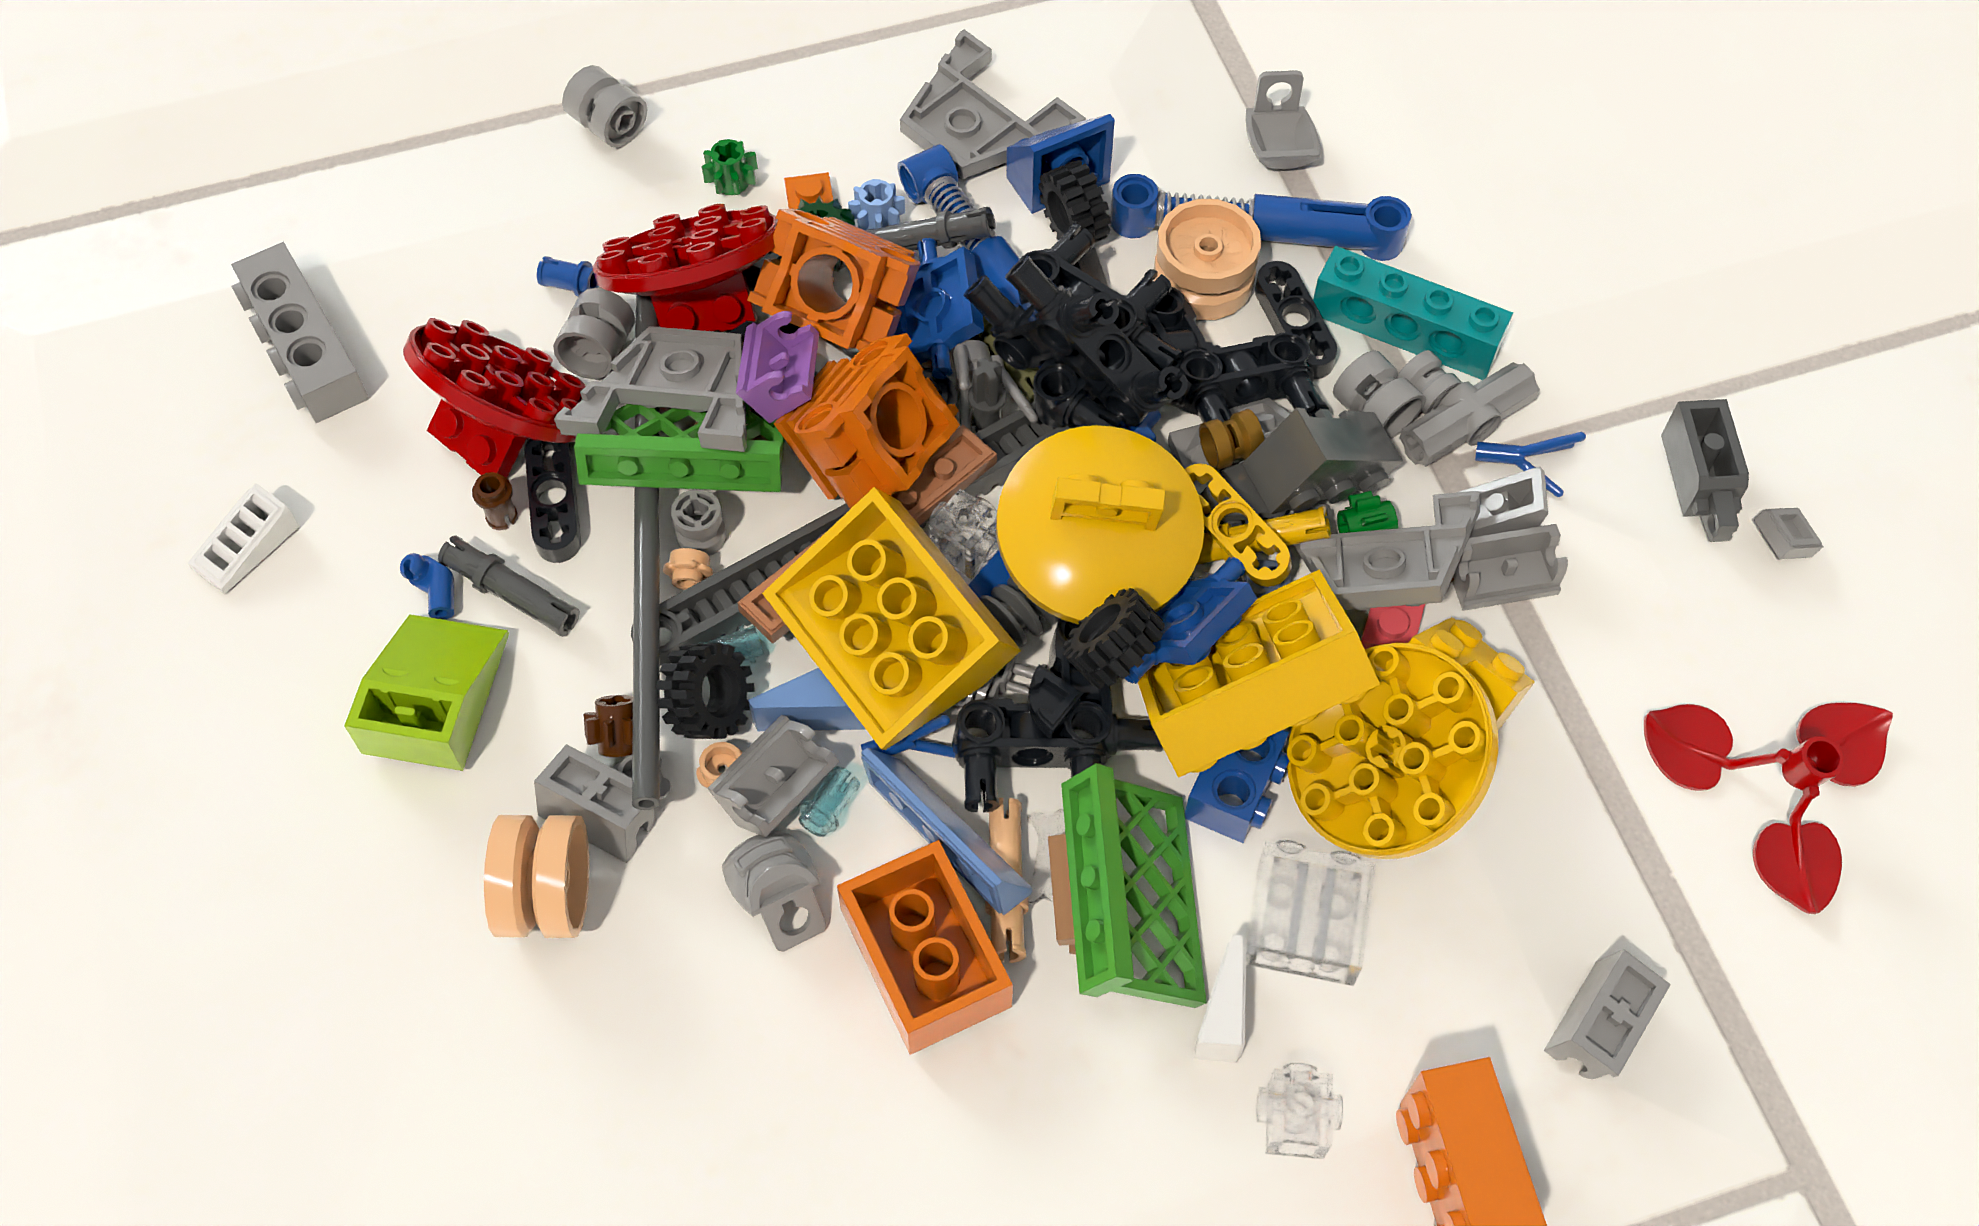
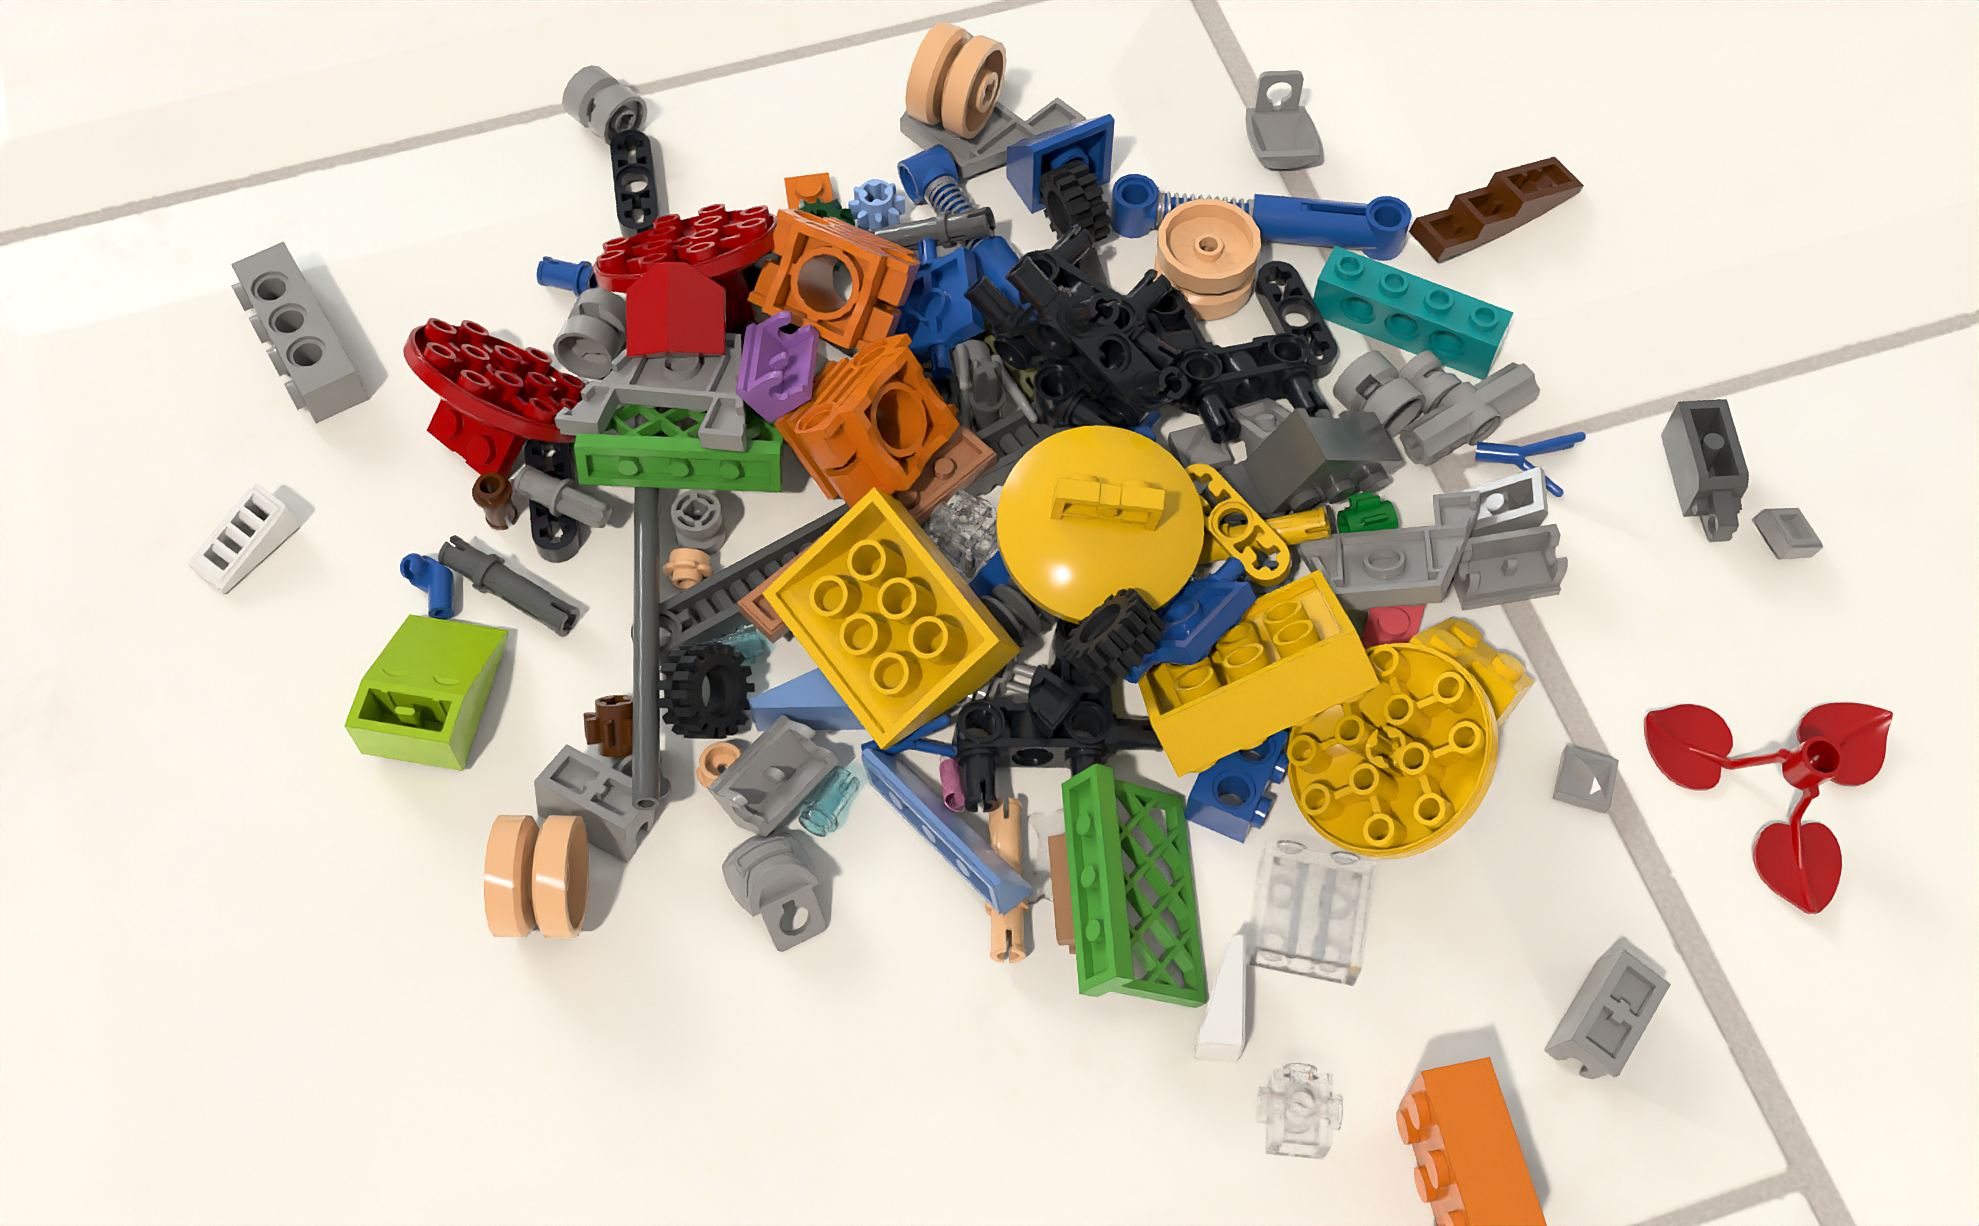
(562, 497): none -> light grey axle
(624, 173): none -> black beam
(675, 313): none -> red slope
(729, 167): green gear -> none
(925, 946): orange brick -> none
(951, 784): none -> bright pink piece
(955, 79): none -> light nougat wheel
(1230, 439): pearl gold wheel -> none
(1495, 210): none -> reddish brown slope
(1585, 779): none -> light grey tile

